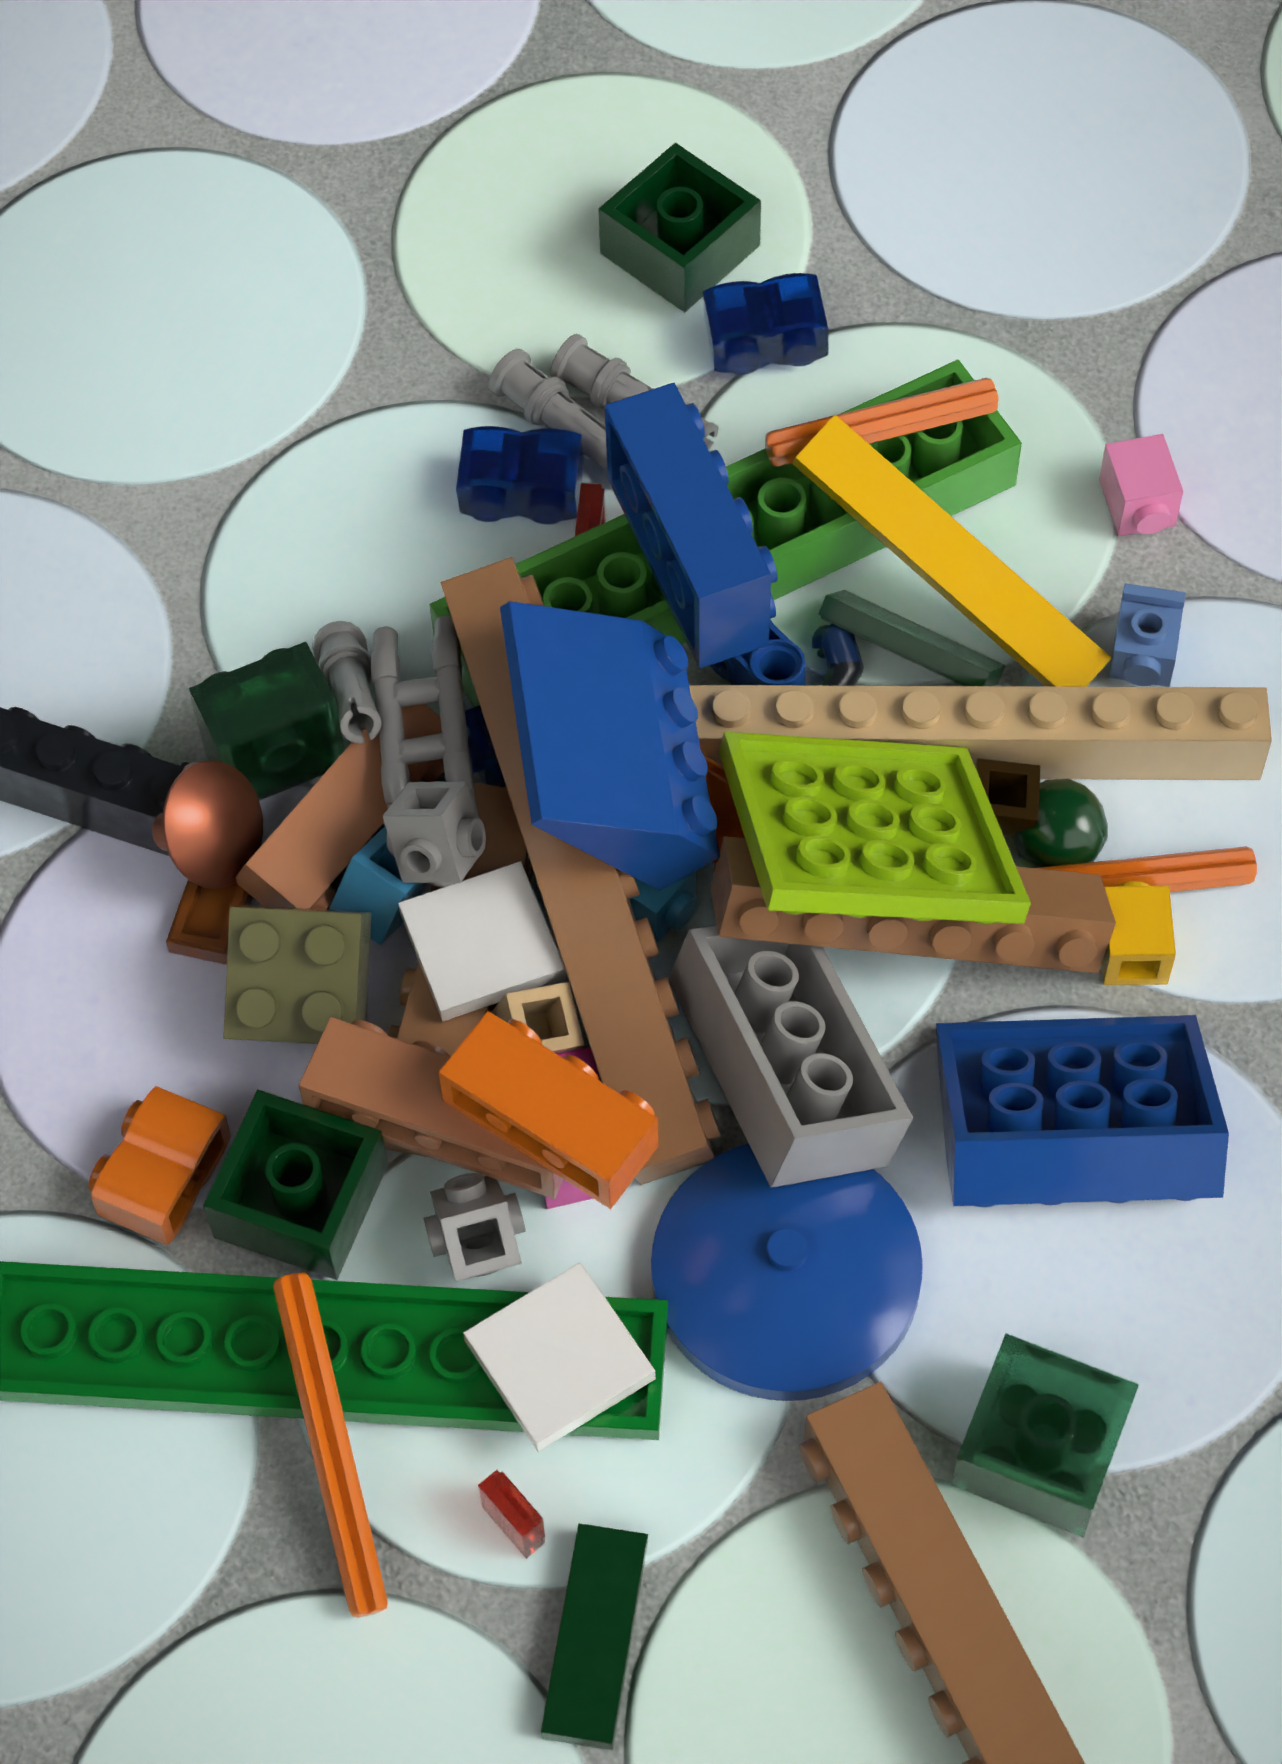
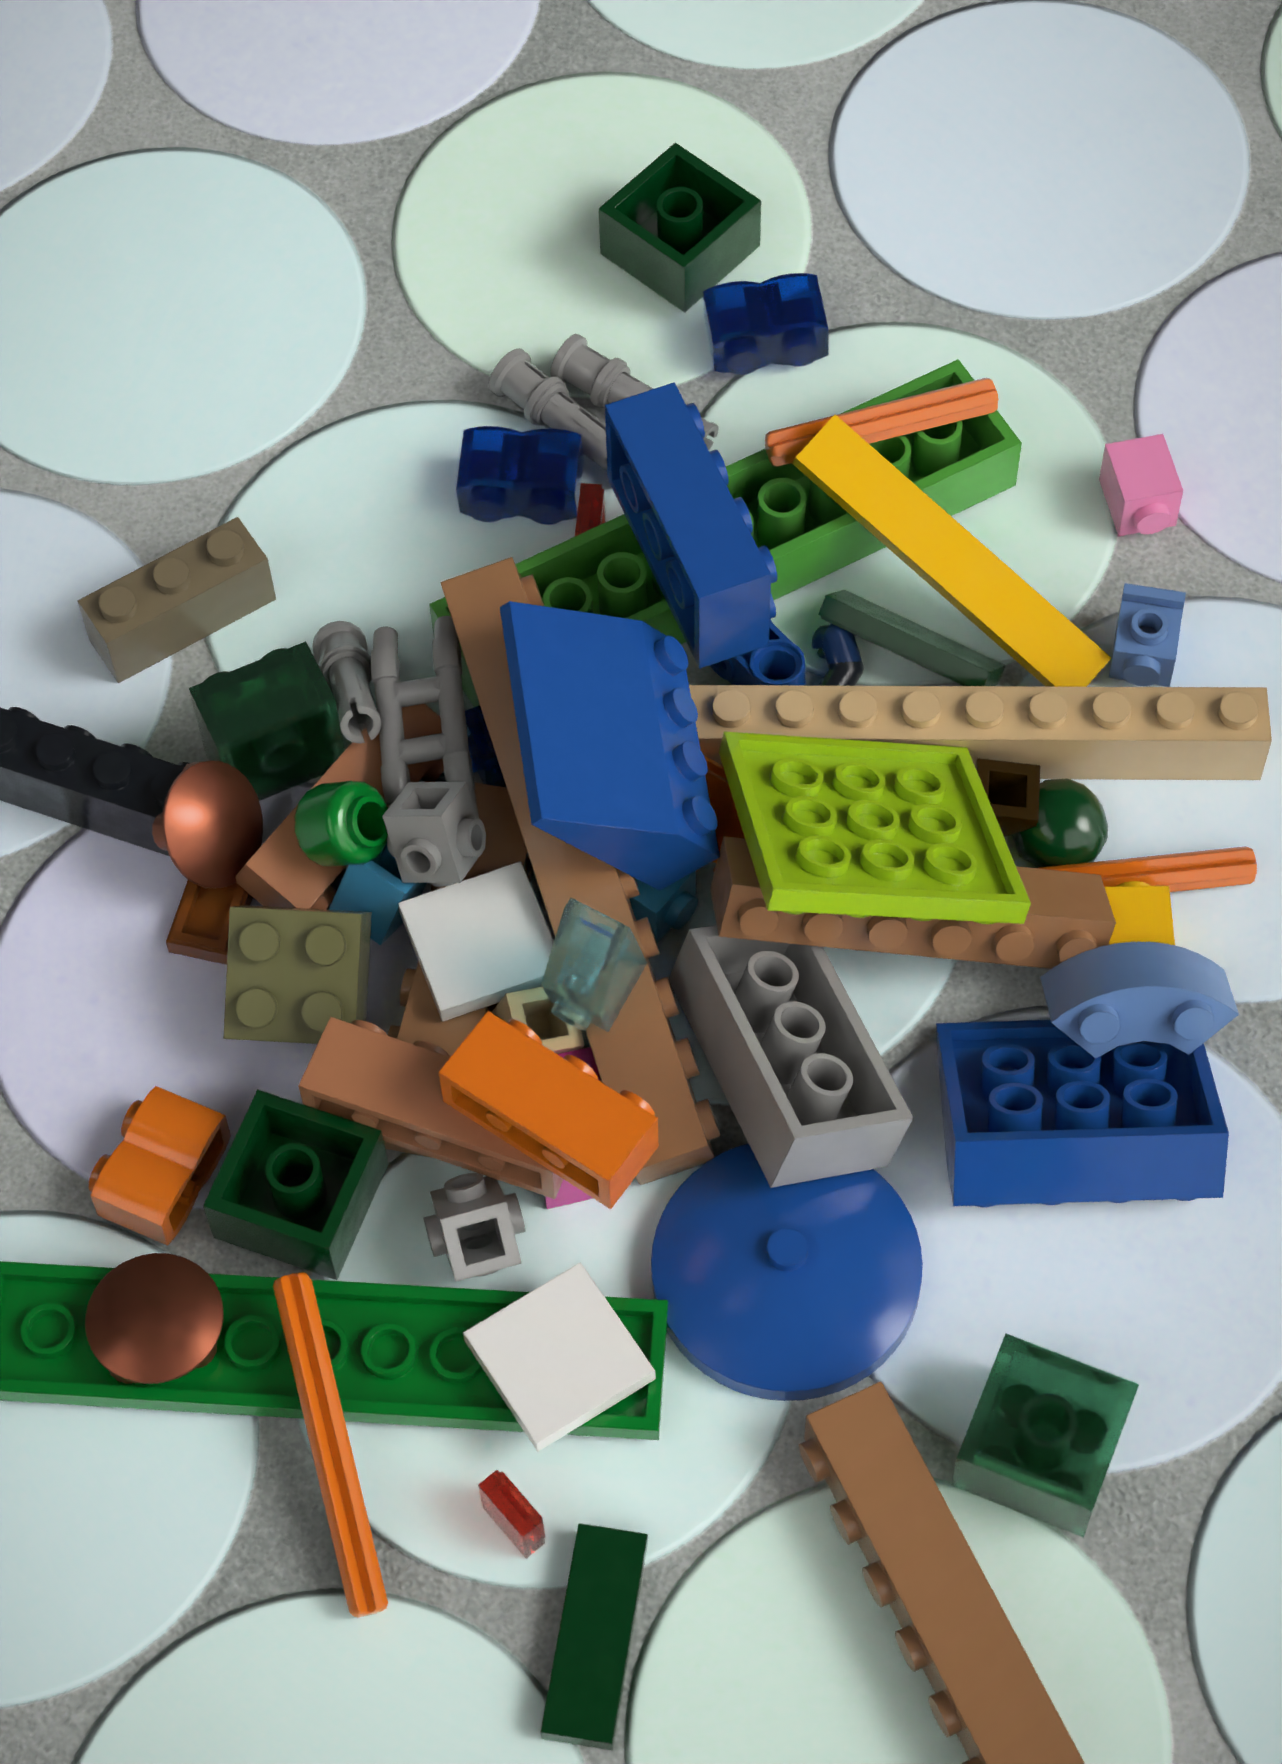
(154, 1319): none -> copper dish
(177, 599): none -> dark tan brick
(341, 823): none -> green head
(591, 967): none -> clear light blue slope
(1138, 995): none -> medium blue brick

